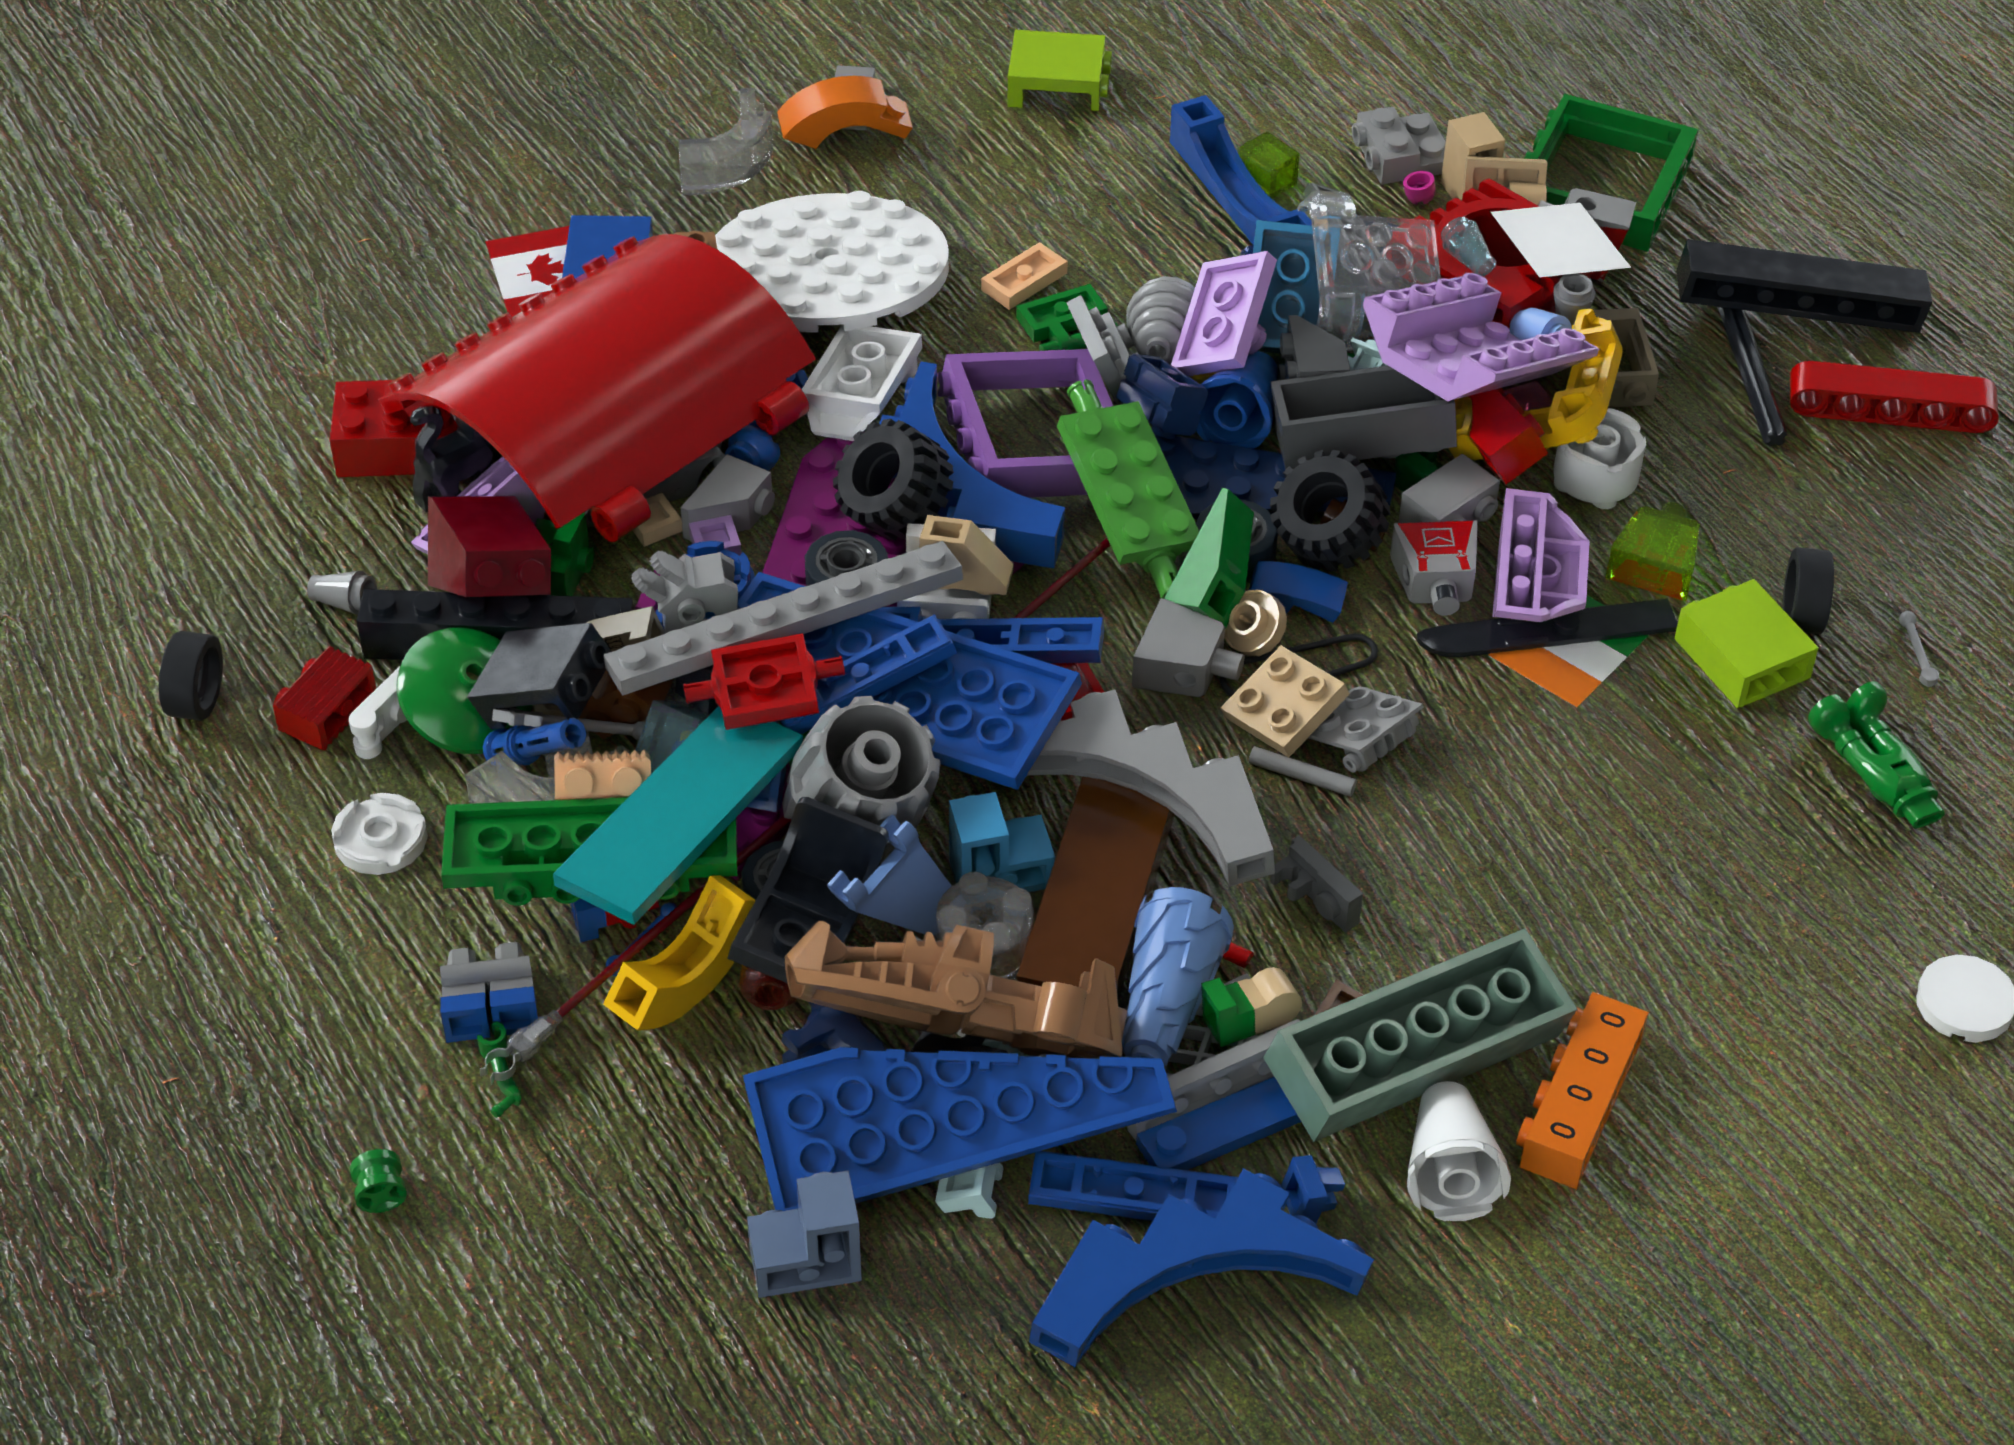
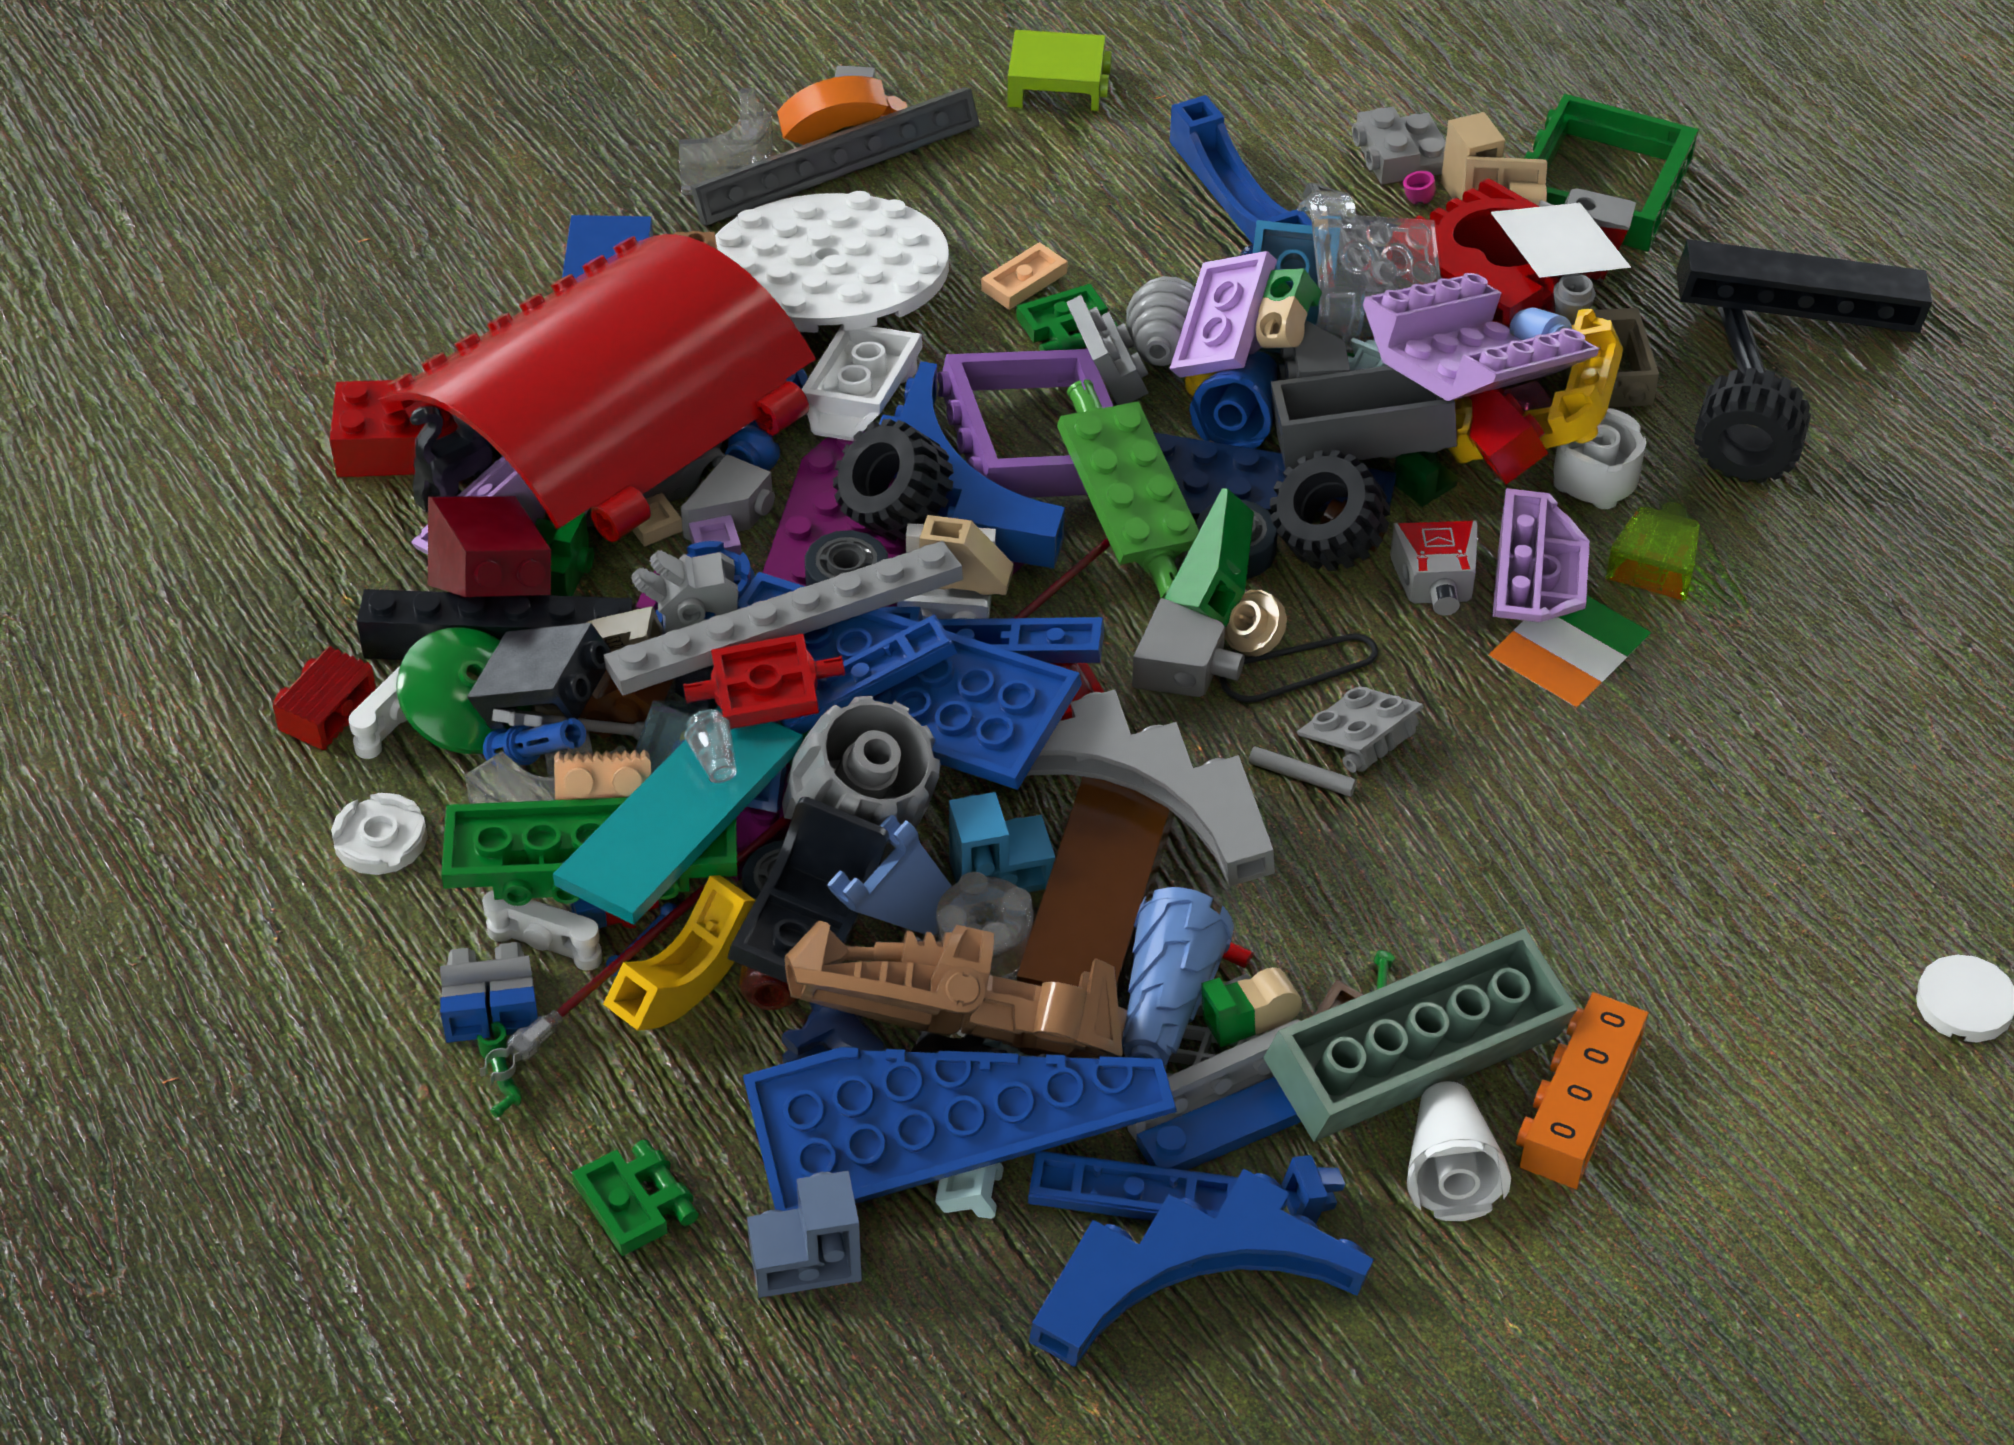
(190, 675): black tyre -> none
(340, 589): light grey cone -> none
(378, 1181): green wheel -> none
(528, 264): sticker -> none
(545, 929): none -> white plate
(623, 1205): none -> green plate
(712, 744): none -> clear cone
(834, 156): none -> dark grey tile
(1165, 394): dark blue brick -> none
(1271, 163): clear neon green brick -> none
(1285, 309): none -> leg
(1285, 701): tan plate -> none
(1301, 587): blue slope -> none
(1314, 876): dark grey plate -> none
(1384, 960): none -> green hinge
(1452, 493): light grey hinge -> none
(1466, 244): clear light blue cone -> none
(1576, 627): black piece -> none
(1745, 643): lime brick -> none
(1756, 401): none -> black tyre
(1809, 588): black tyre -> none
(1877, 754): green piece -> none
(1894, 396): red beam -> none
(1928, 676): light grey hinge -> none

